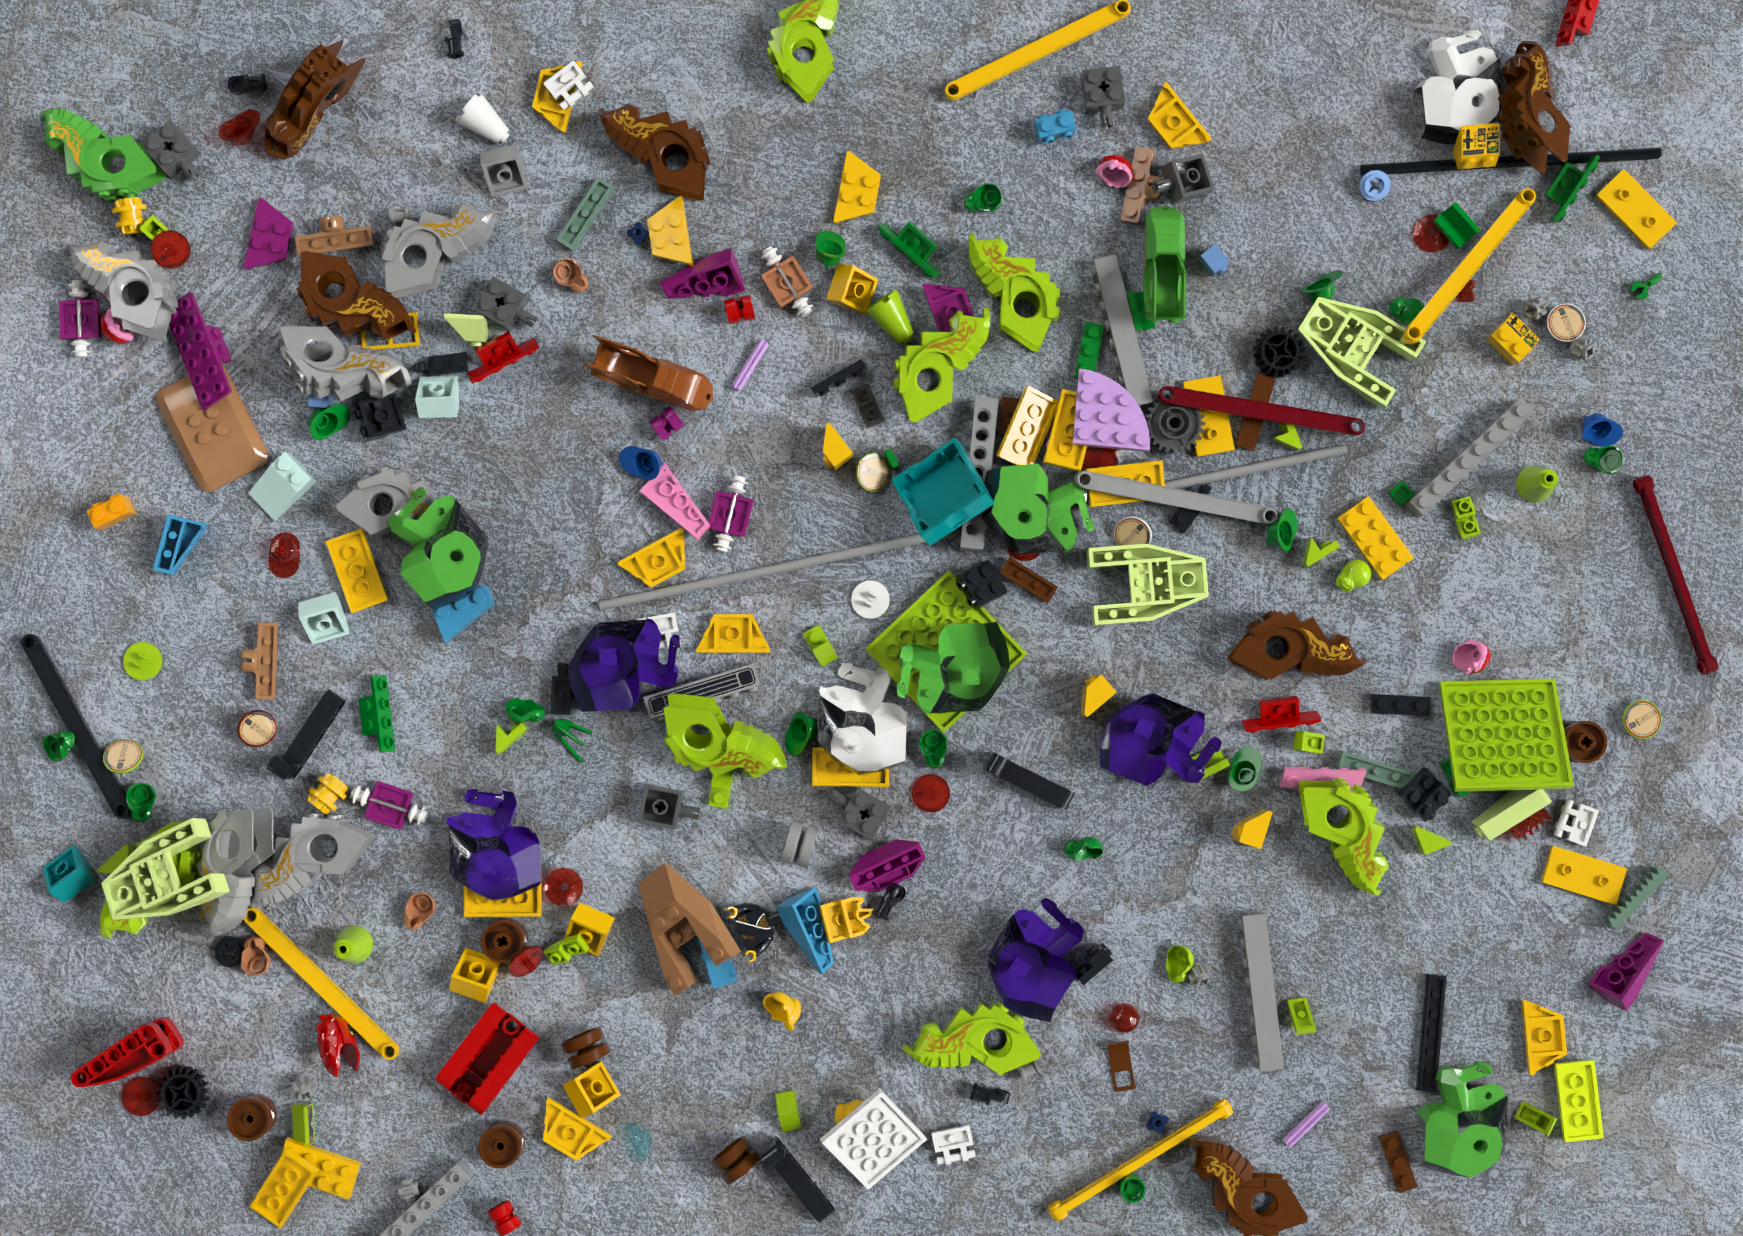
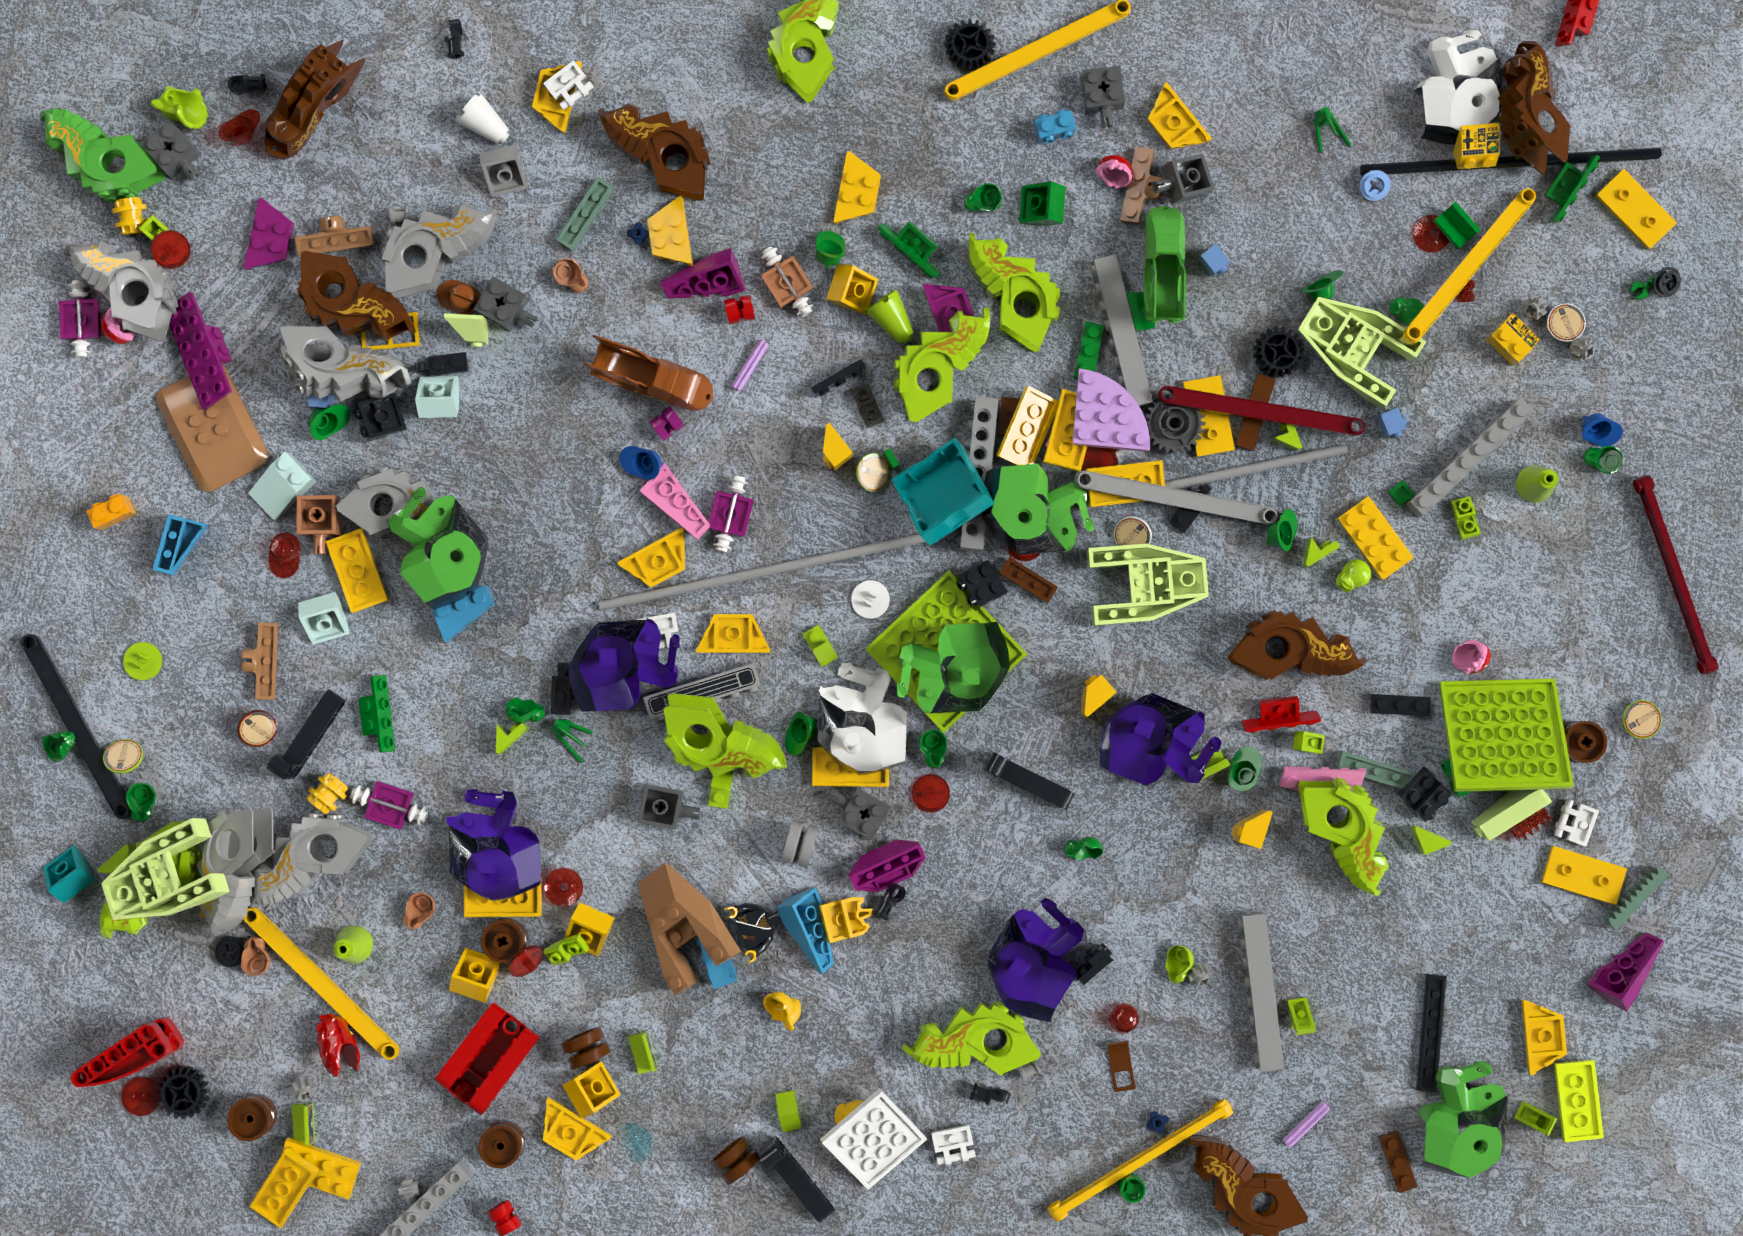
(182, 107): none -> lime hair
(319, 528): none -> nougat brick
(458, 296): none -> dark orange piece
(499, 354): red bracket -> none
(643, 1052): none -> lime panel
(975, 49): none -> black gear
(1042, 204): none -> green slope
(1327, 118): none -> green plant
(1392, 423): none -> medium blue brick
(1671, 286): none -> black gear

